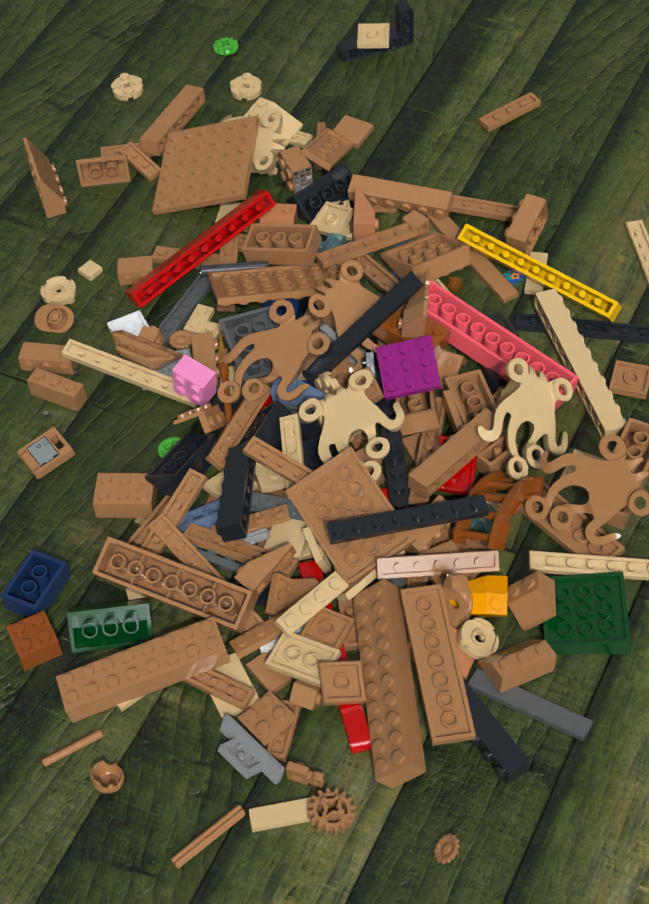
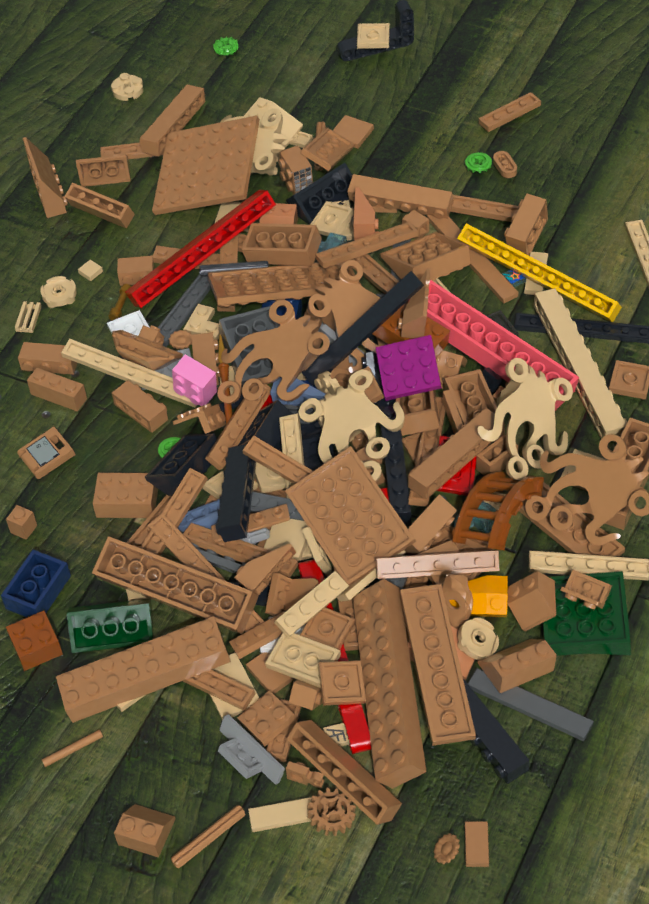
(21, 522): none -> medium nougat brick
(30, 307): none -> tan tile
(54, 318): medium nougat piece -> none
(99, 205): none -> medium nougat brick
(106, 777): medium nougat hair -> none
(115, 312): none -> pearl gold bar
(140, 161): medium nougat tile -> none
(140, 406): none -> medium nougat brick
(144, 829): none -> medium nougat slope
(239, 87): tan plate -> none
(338, 734): none -> tan tile
(344, 772): none -> medium nougat brick
(407, 519): black plate -> none
(455, 283): clear orange plate -> none
(476, 844): none -> medium nougat tile
(480, 158): none -> bright green gear
(505, 164): none -> medium nougat plate
(587, 589): none -> medium nougat bracket

